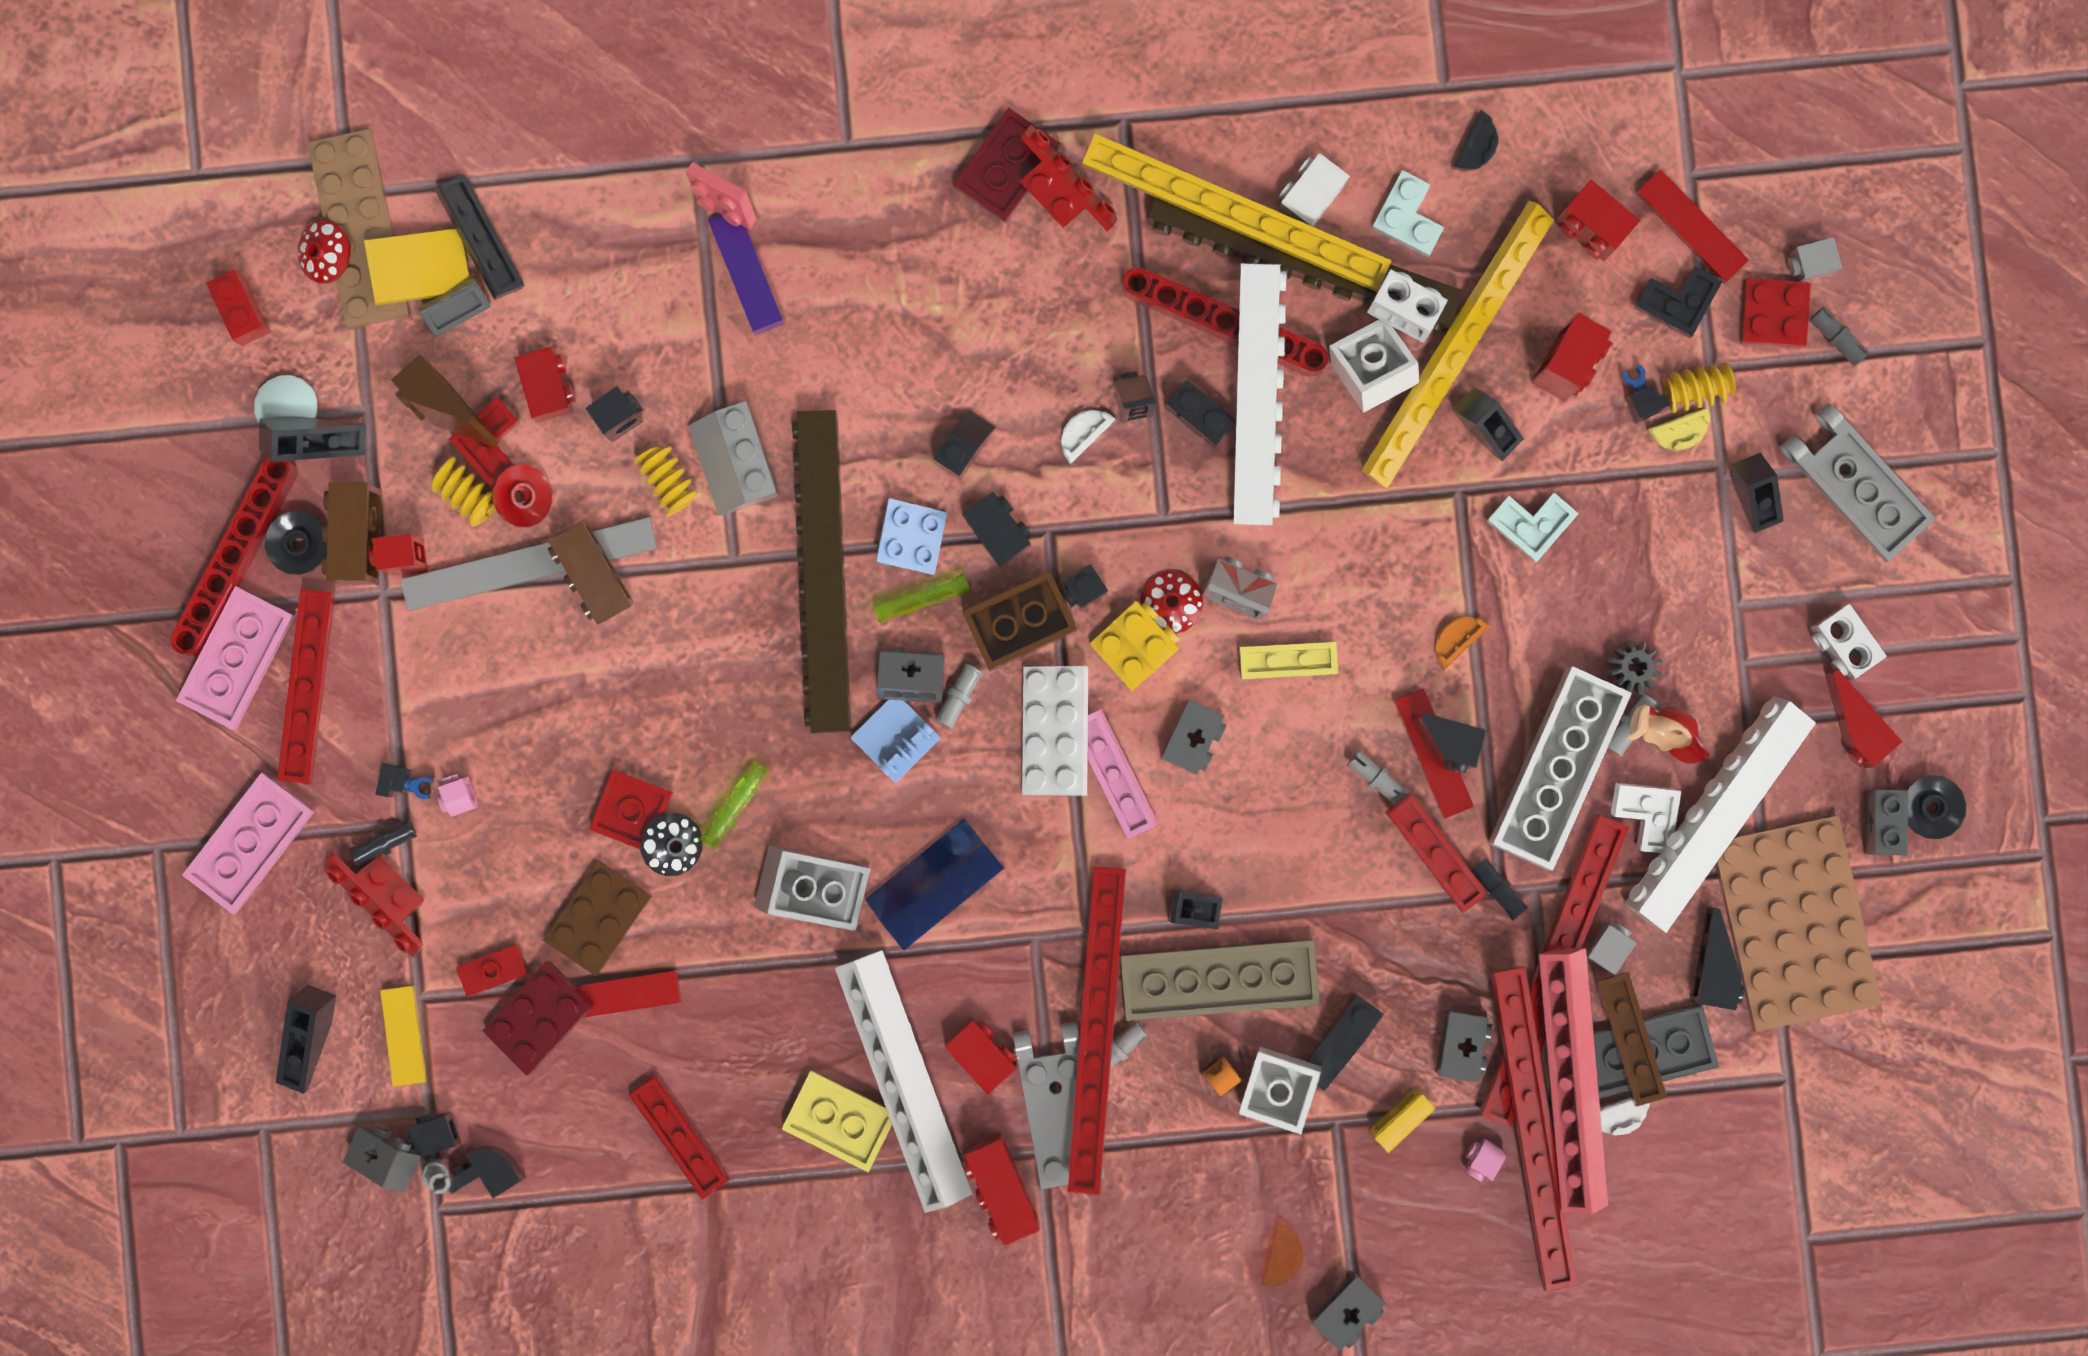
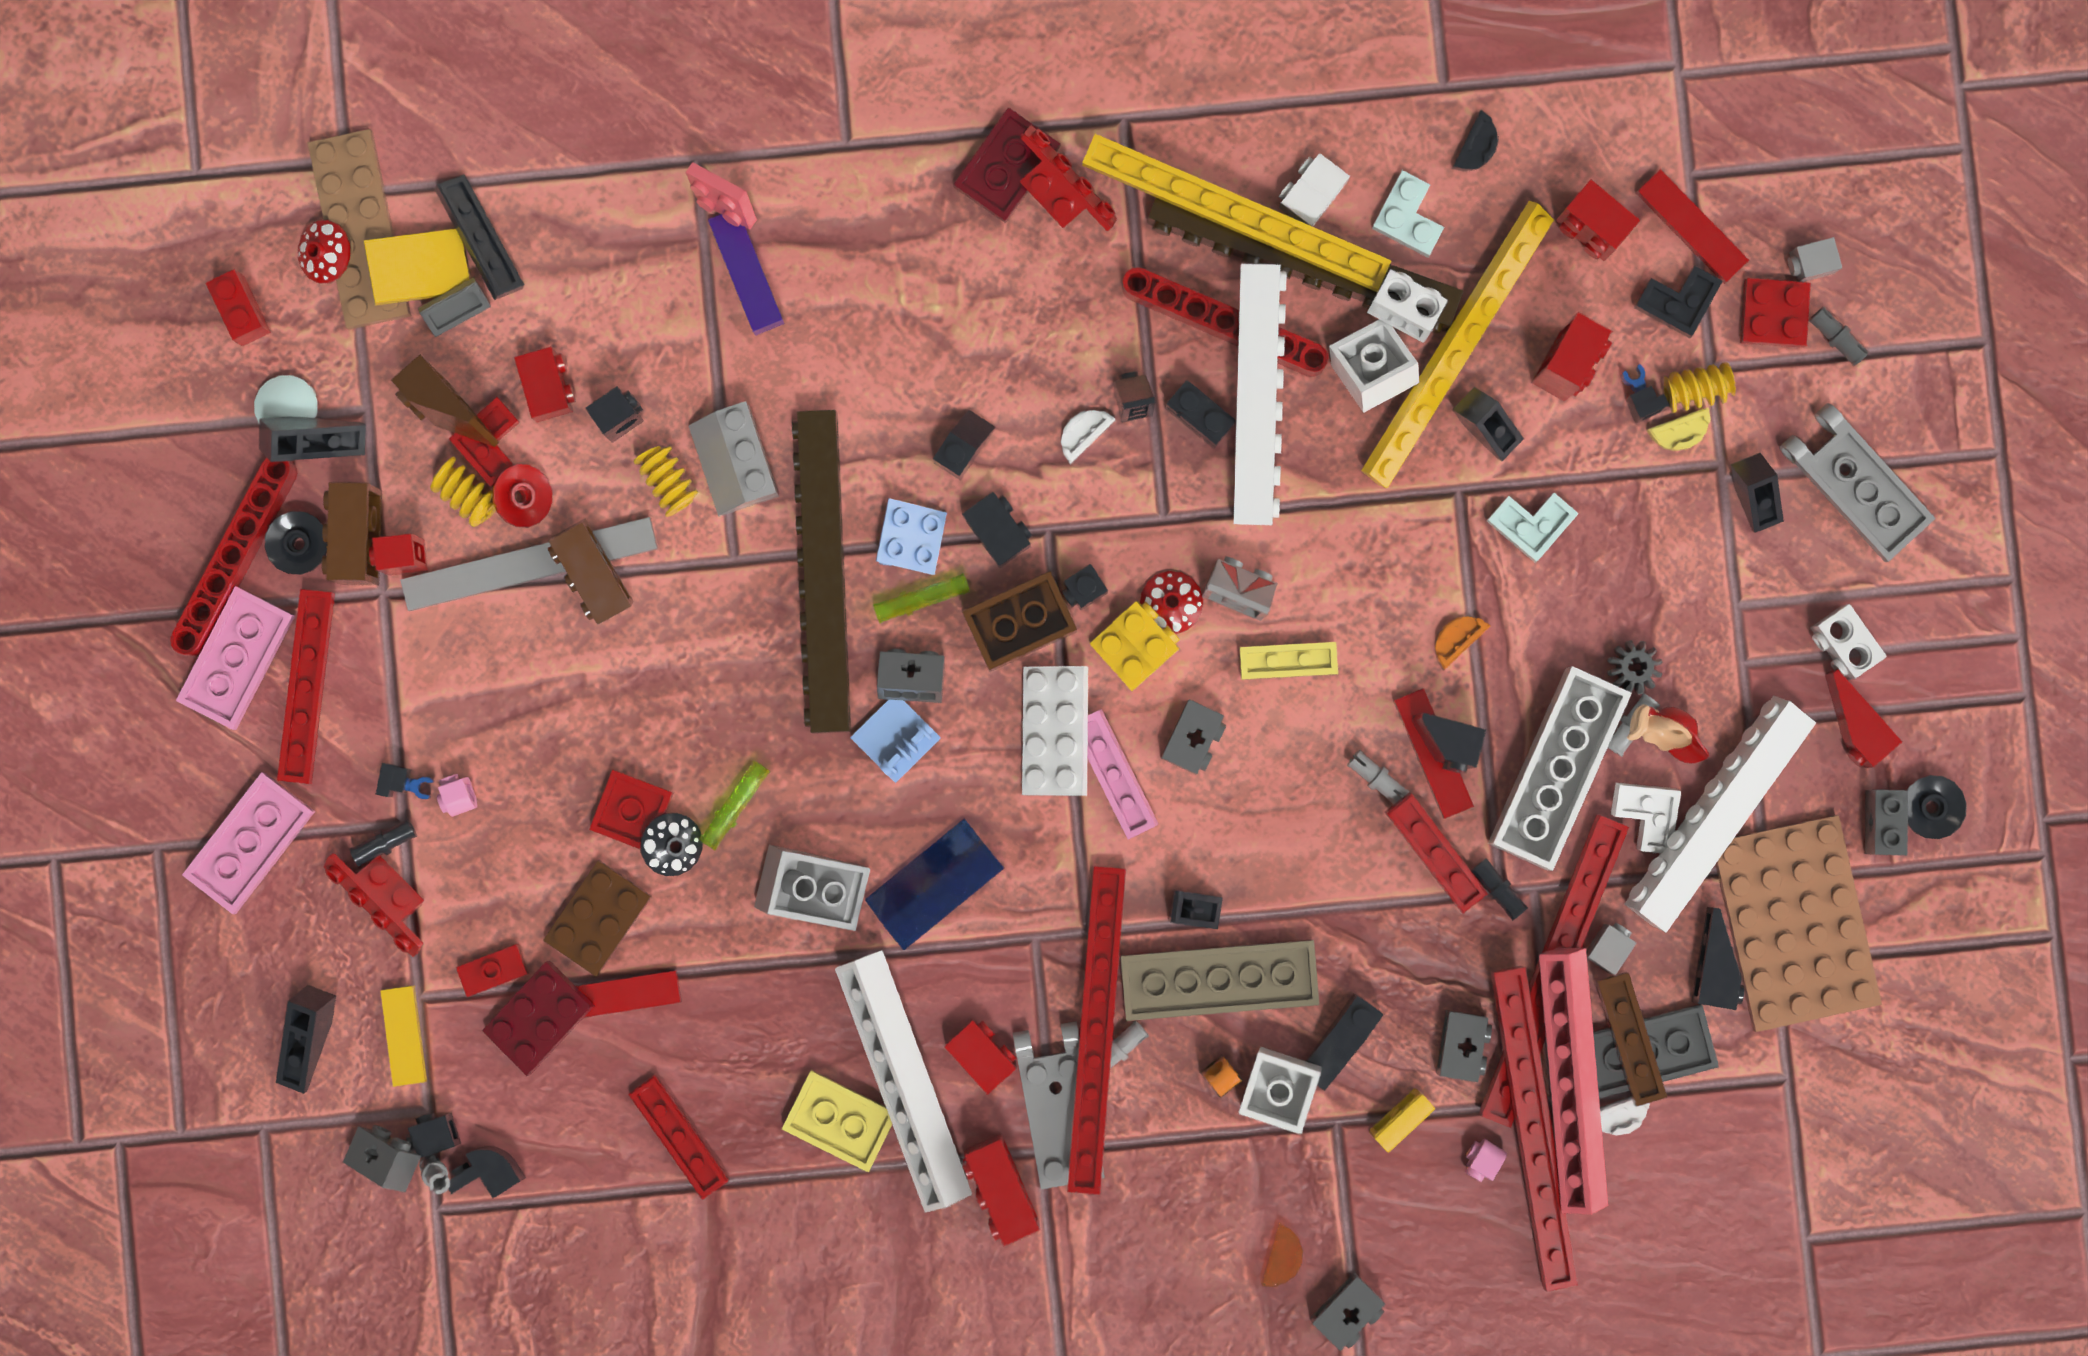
(958, 696): light grey pin -> none

